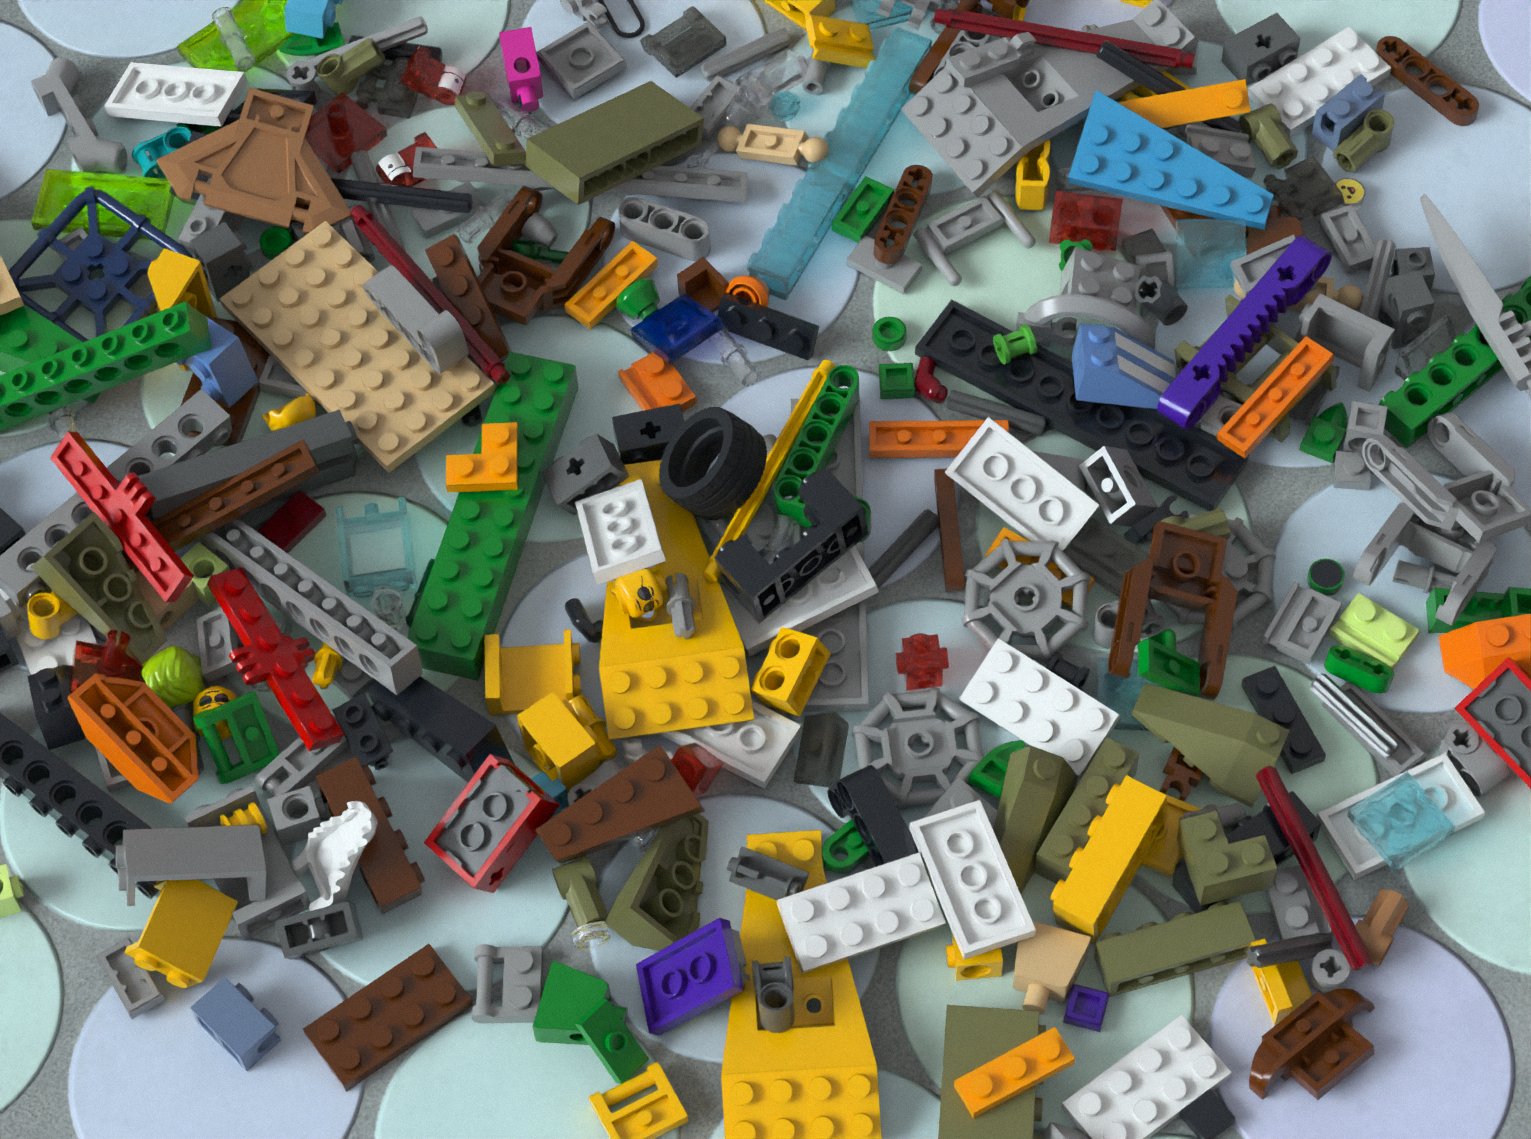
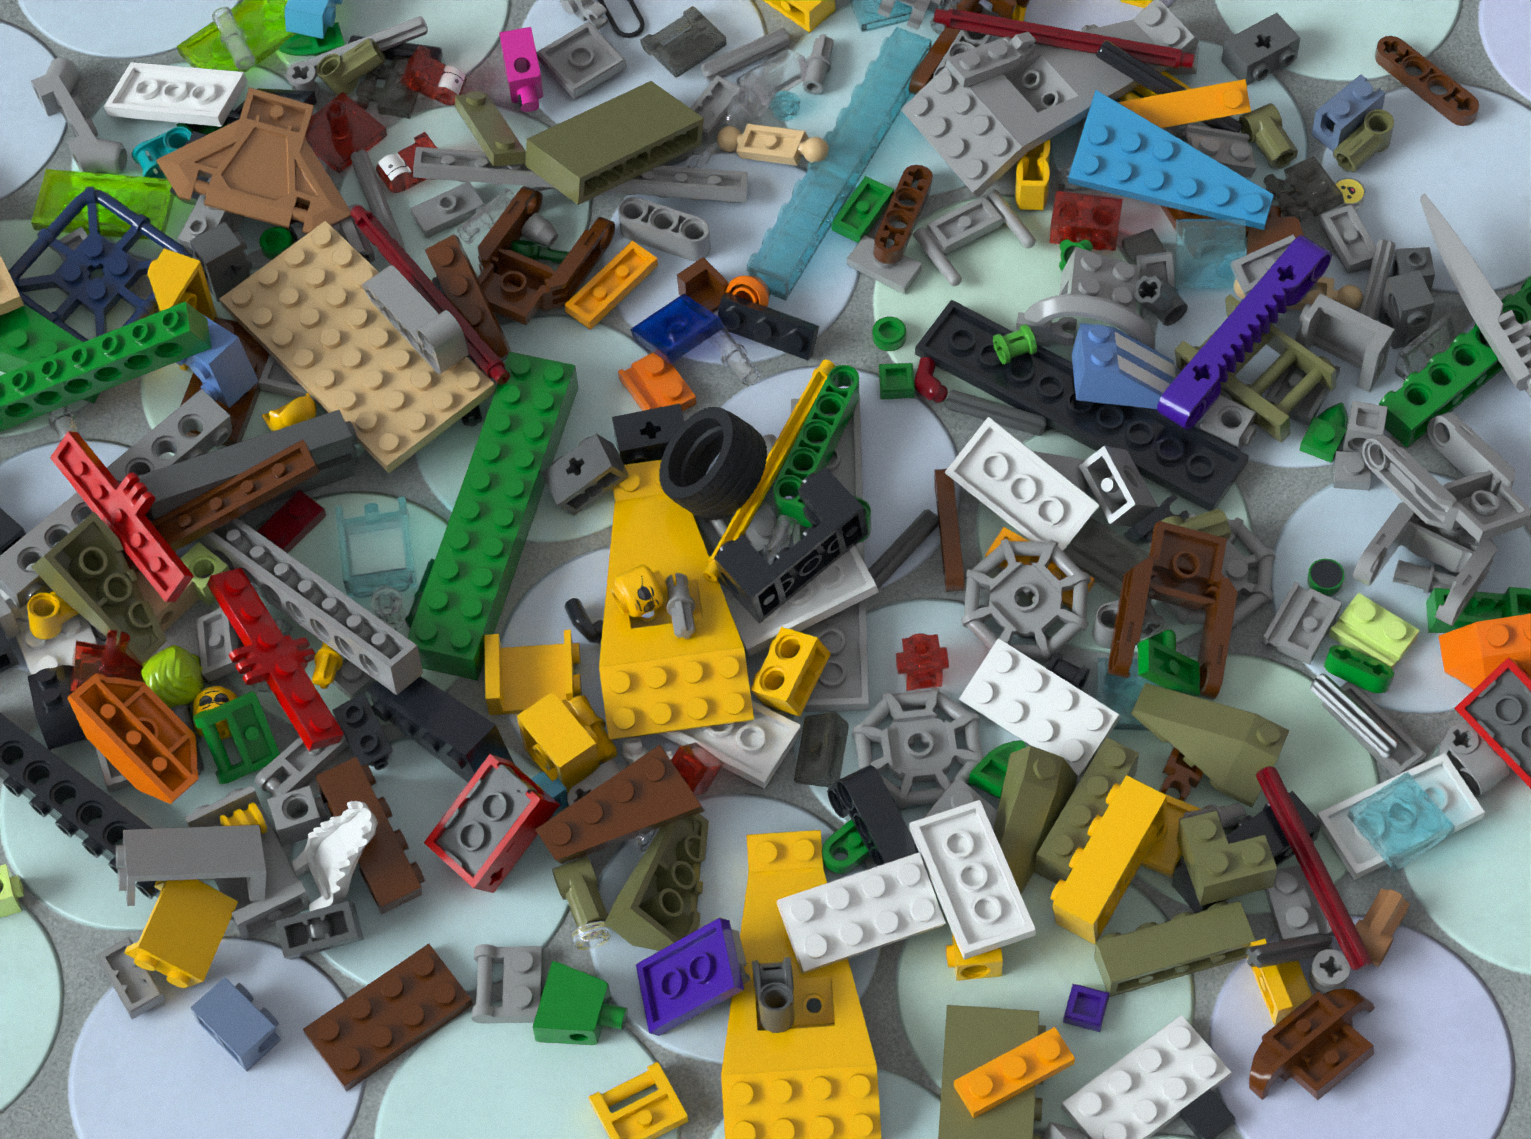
(404, 195): black axle -> none
(493, 468): light orange plate -> none
(521, 122): clear pin -> none
(611, 1041): green plate -> none
(619, 532): white plate -> none
(639, 299): green cone -> none
(766, 874): dark grey hinge -> none
(840, 41): yellow plate -> none
(922, 438): orange plate -> none
(1048, 965): tan torso -> none
(1275, 397): orange plate -> none
(1275, 702): black plate -> none
(1317, 77): white plate -> none

